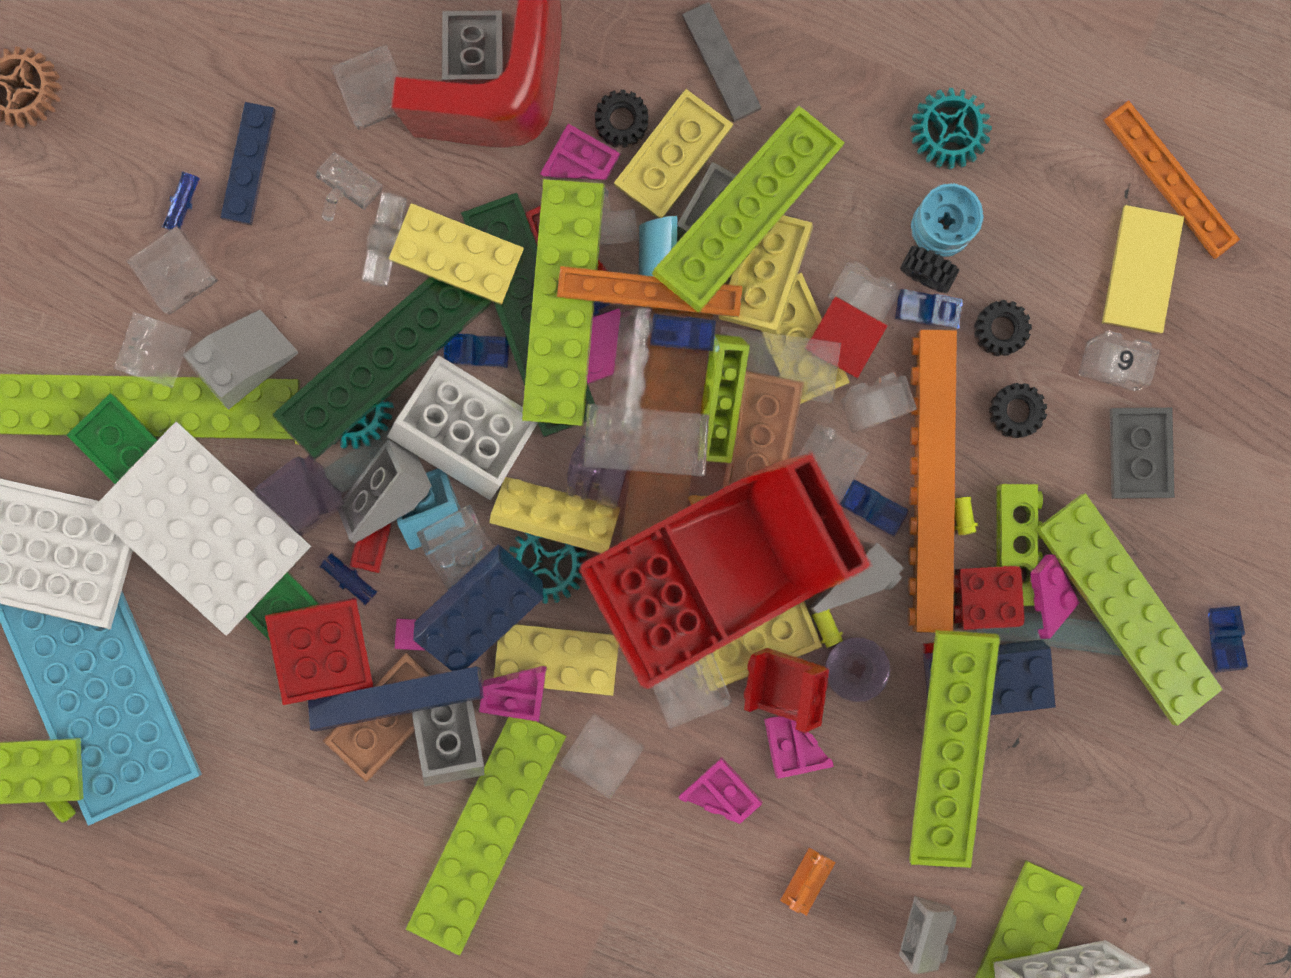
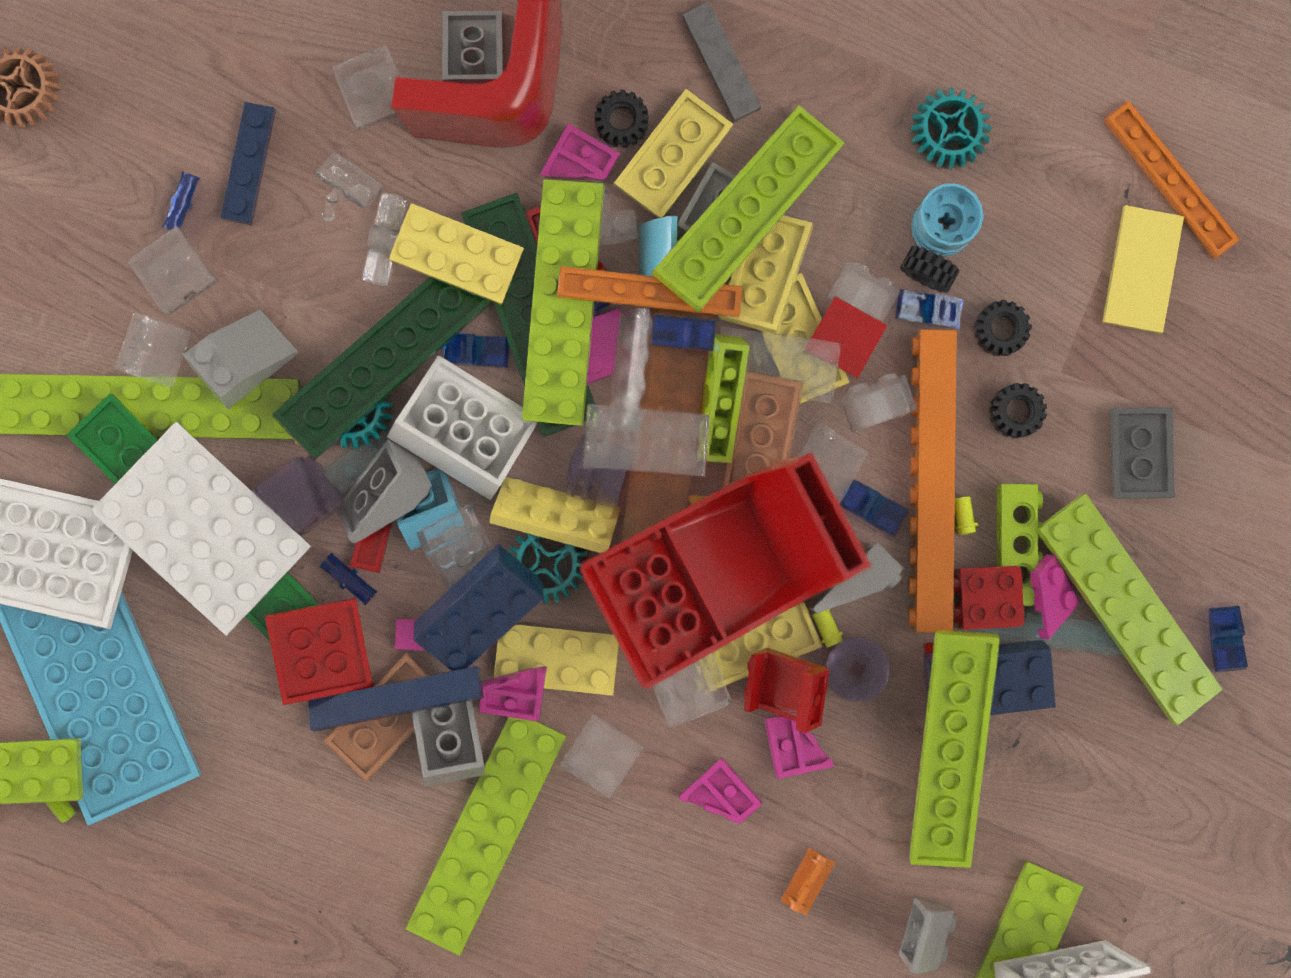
(1119, 361): clear brick -> none

